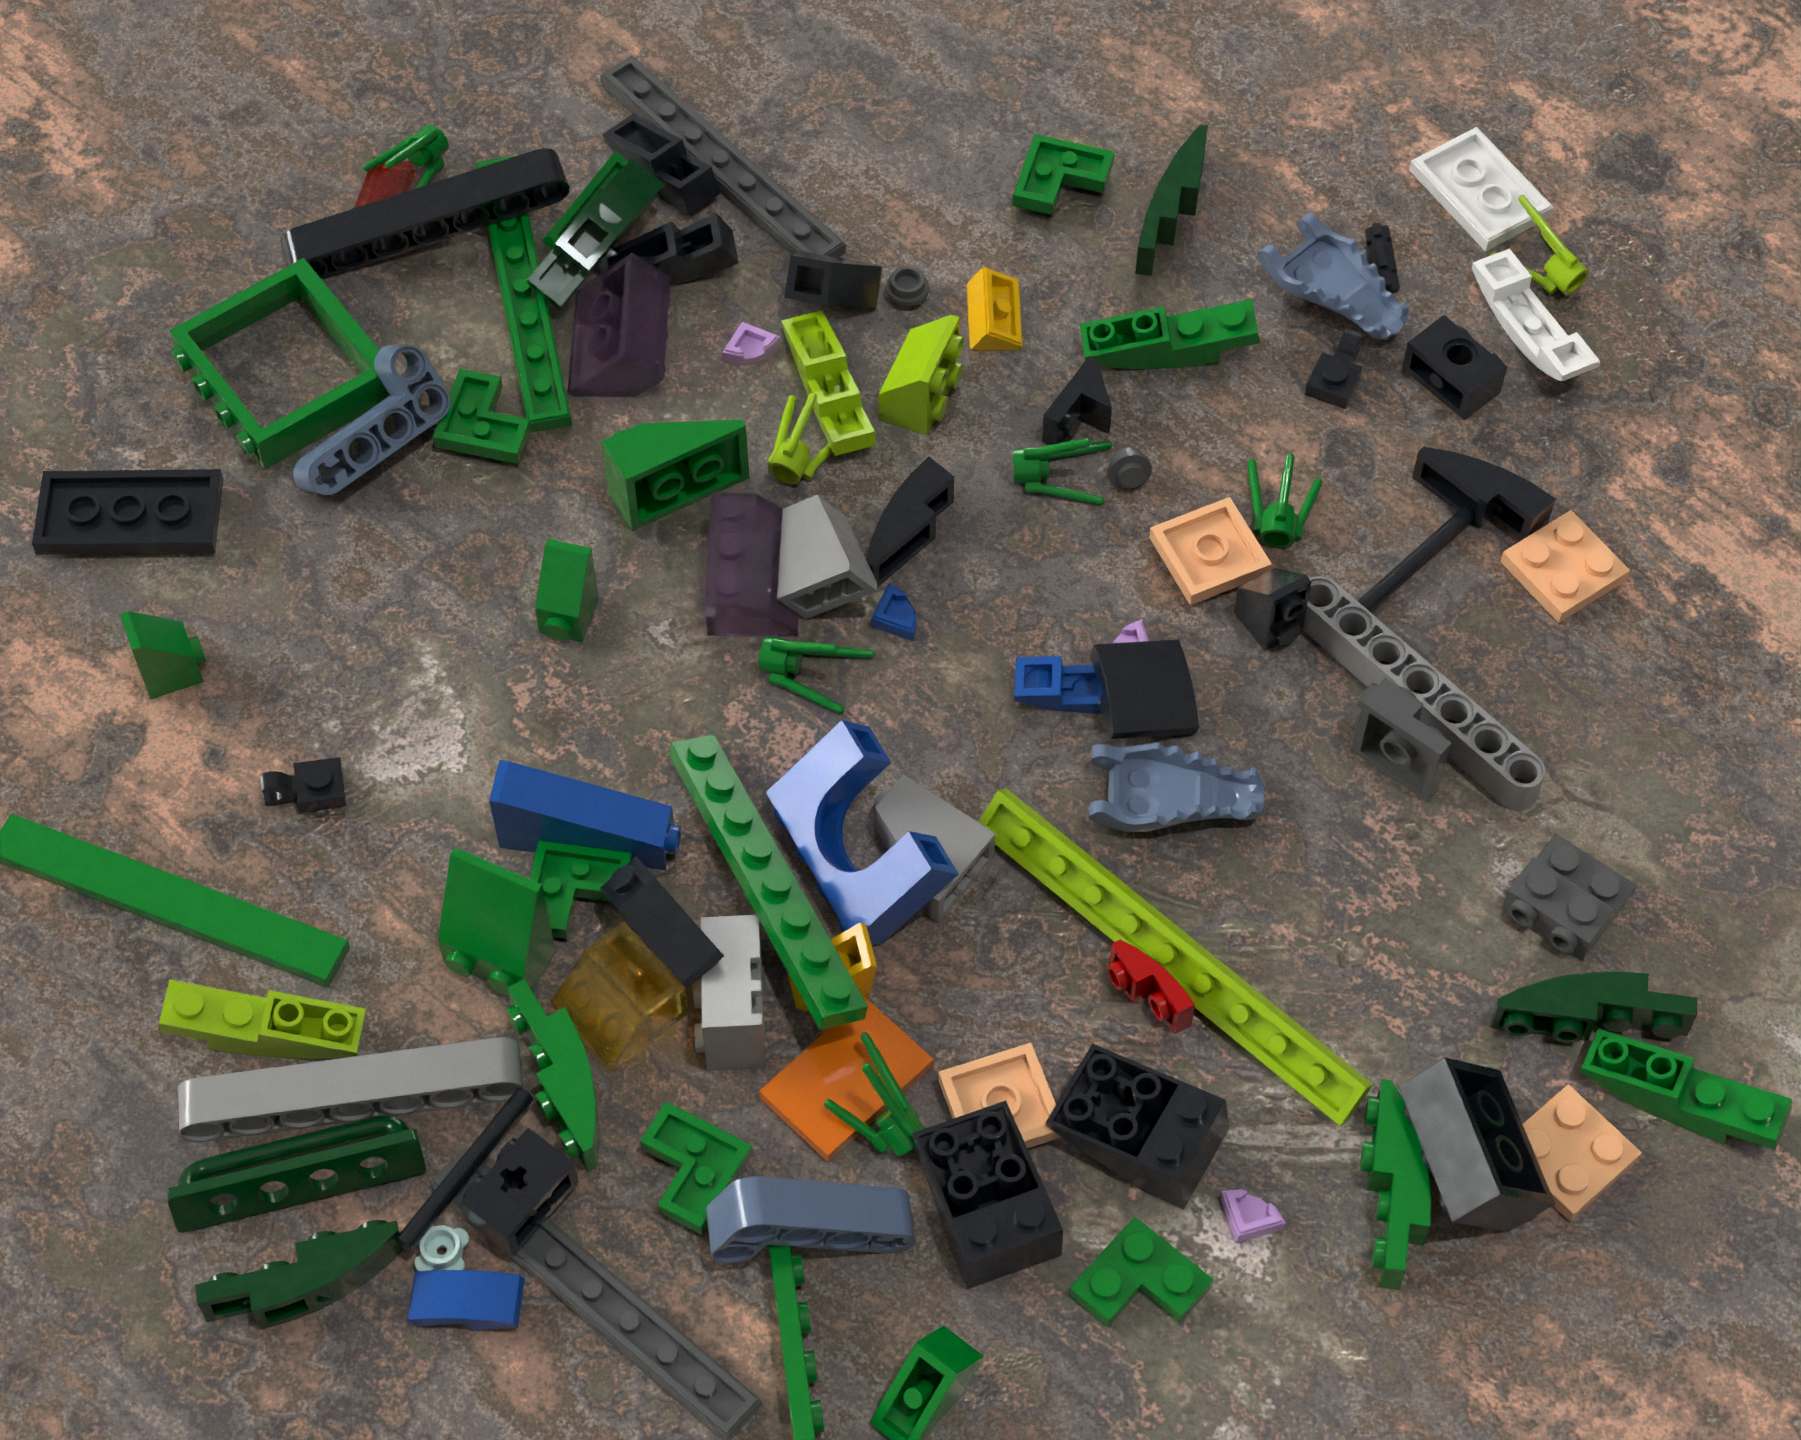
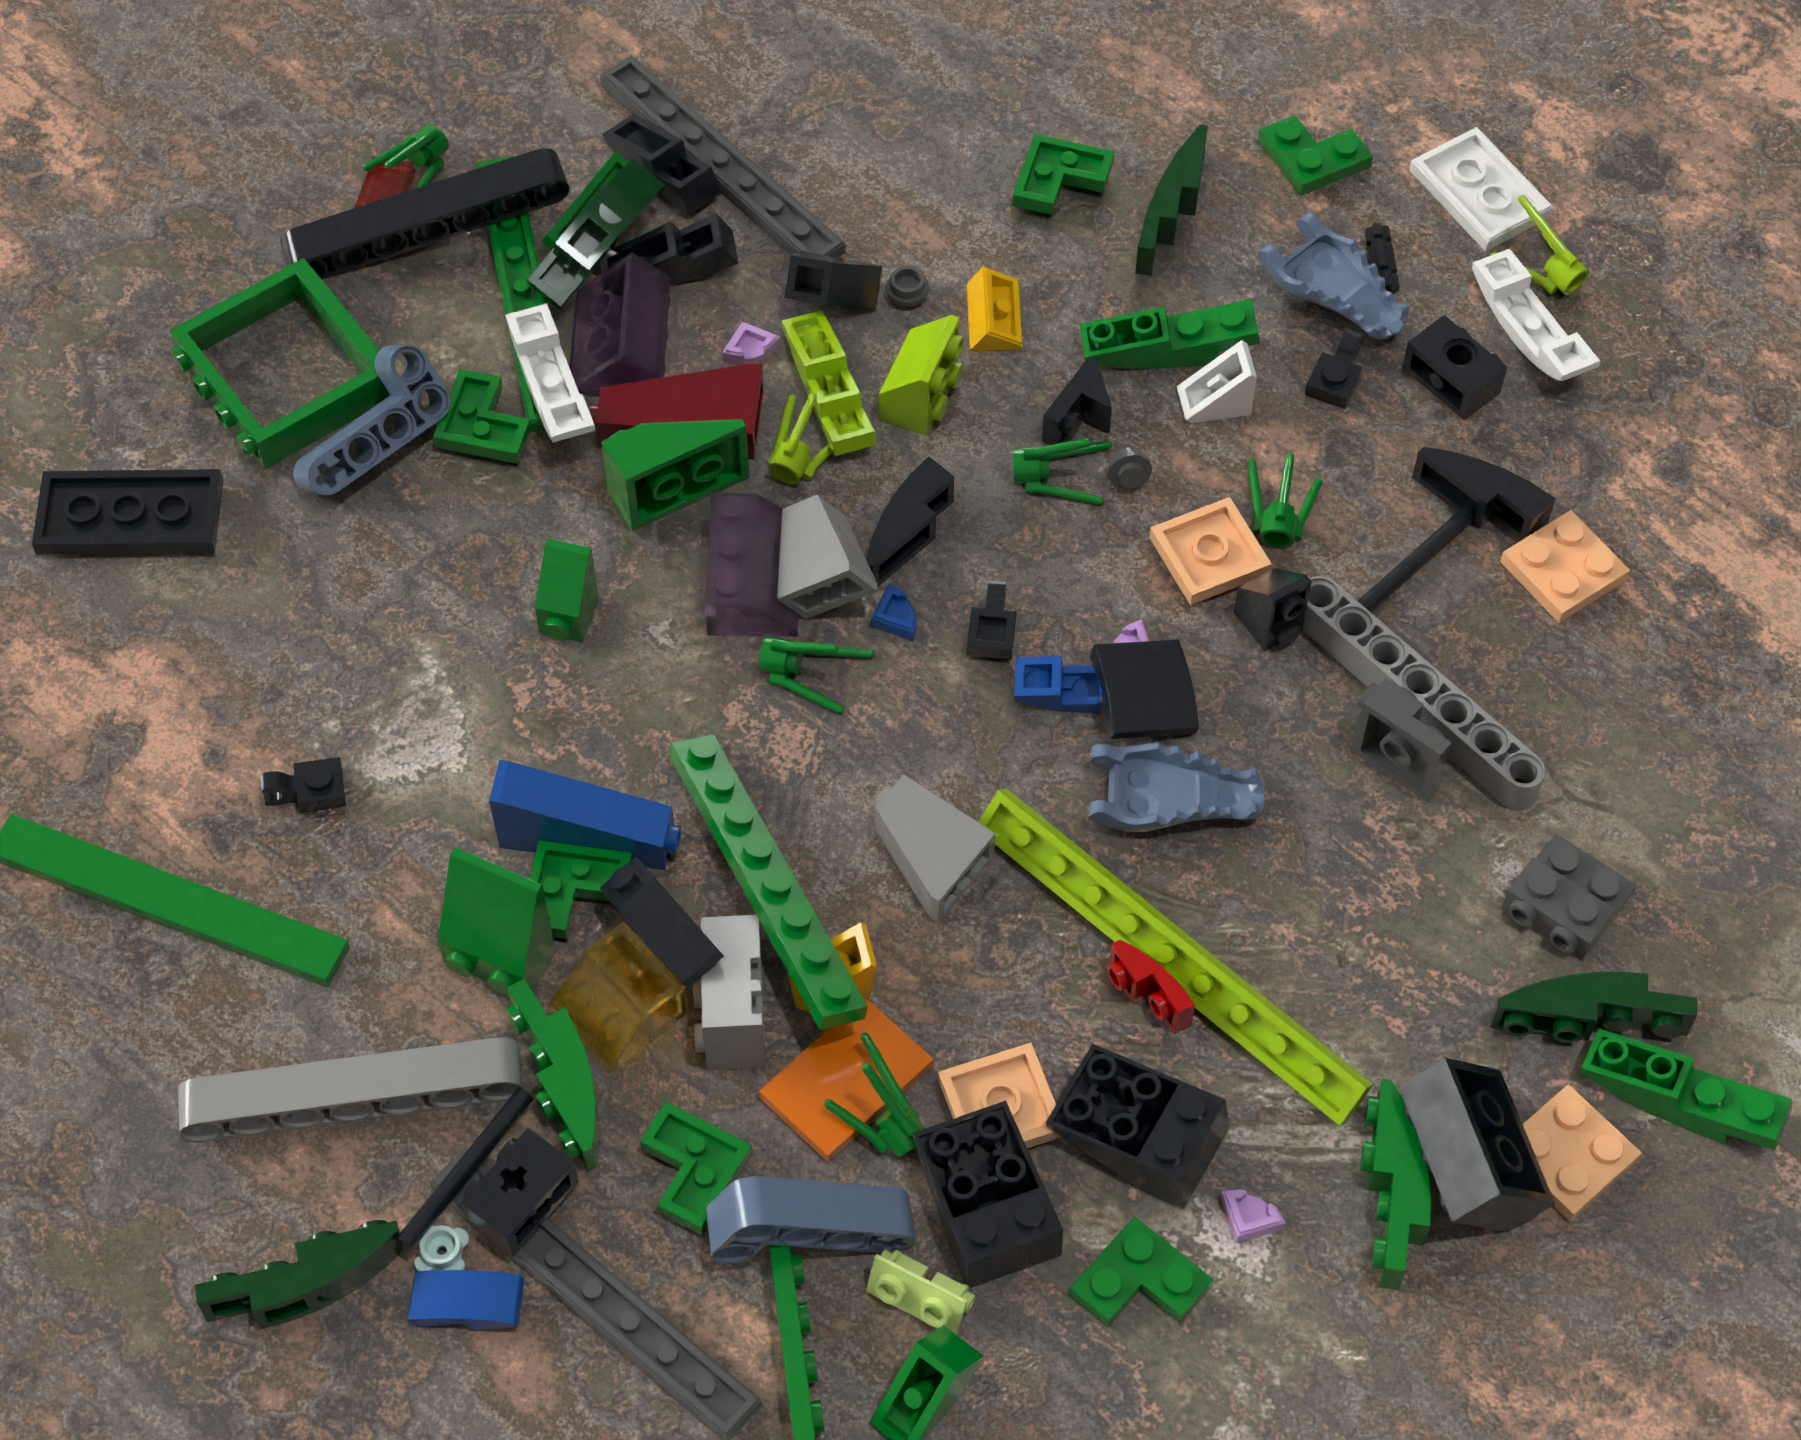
(163, 653): green slope -> none
(262, 1026): lime slope -> none
(398, 1147): dark green piece -> none
(548, 374): none -> white slope
(694, 396): none -> dark red slope
(813, 807): arch -> none
(902, 1283): none -> yellowish green hinge
(992, 627): none -> black plate
(1220, 388): none -> white slope
(1310, 163): none -> green plate

